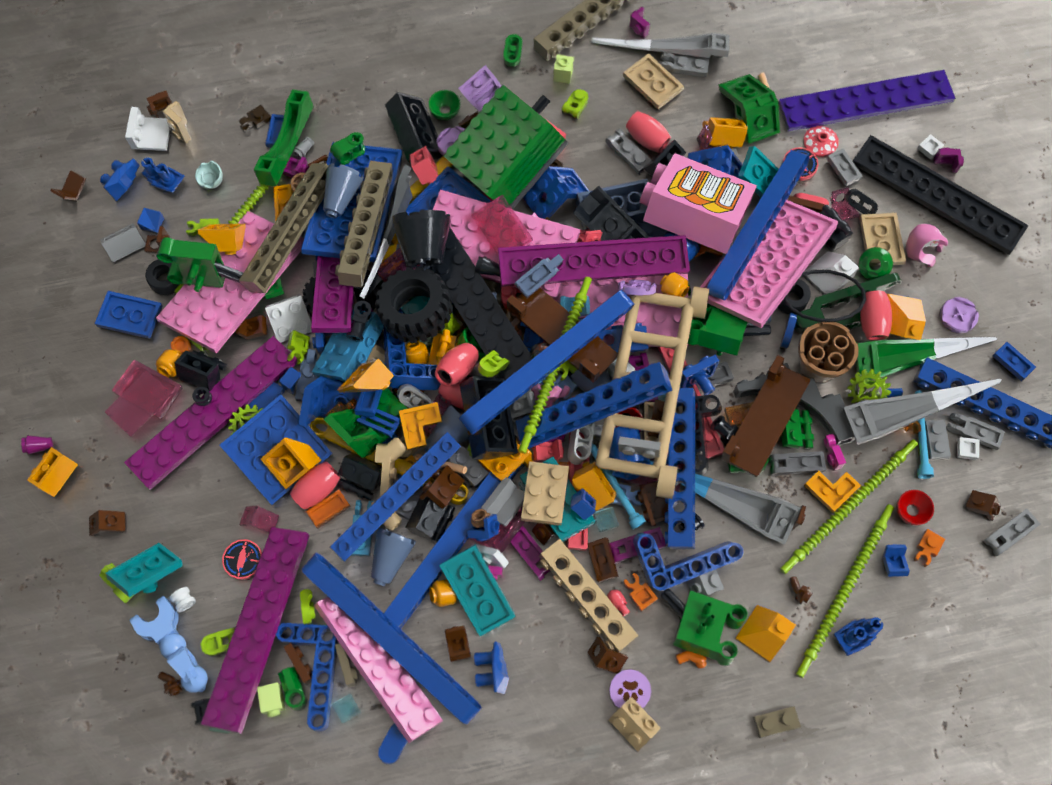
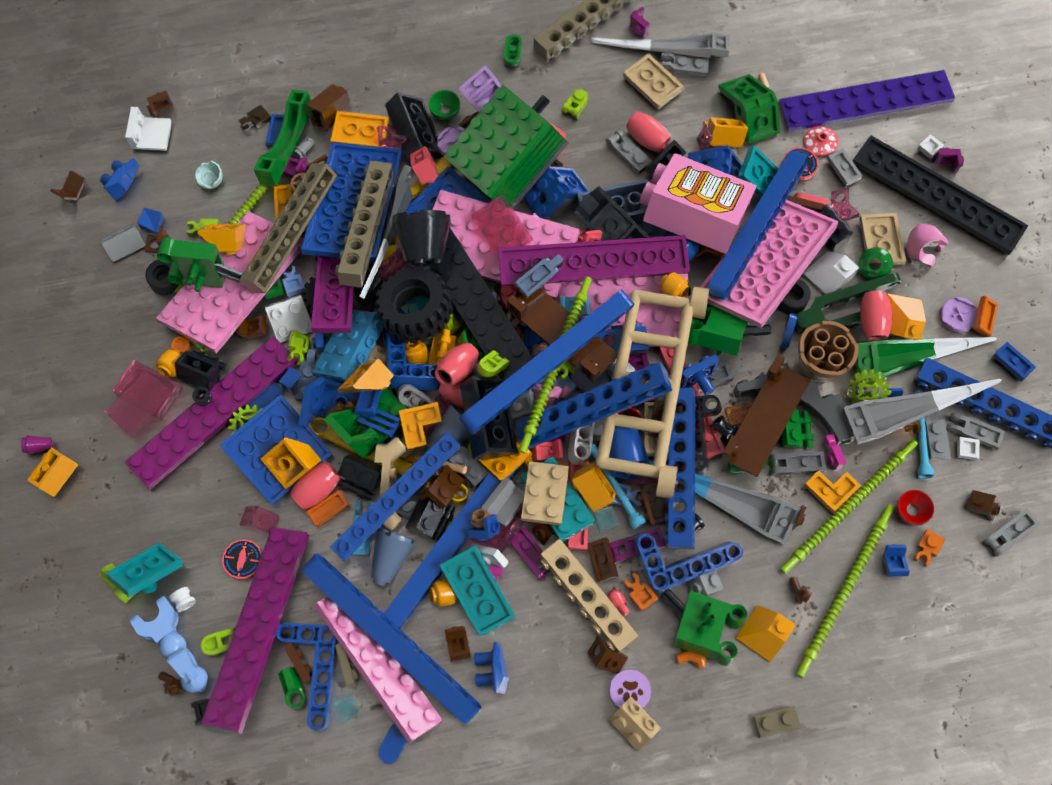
(106, 521): reddish brown bracket -> none
(128, 314): blue plate -> none
(161, 175): blue connector -> none
(177, 121): tan bracket -> none
(271, 699): yellowish green brick -> none
(293, 283): none -> light blue plate
(307, 606): lime plate -> none
(325, 106): none -> reddish brown slope
(340, 188): sand blue cone -> none
(347, 149): green piece -> none
(358, 128): none -> light orange plate
(359, 321): black connector -> none
(391, 140): none -> clear pink bracket
(487, 266): black cone -> none
(563, 69): yellowish green brick -> none
(583, 504): blue slope -> none
(633, 446): light grey plate -> none
(637, 287): lavender tile -> none
(830, 319): black piece -> none
(858, 634): blue connector -> none
(863, 199): black beam -> none
(985, 316): none -> orange tile

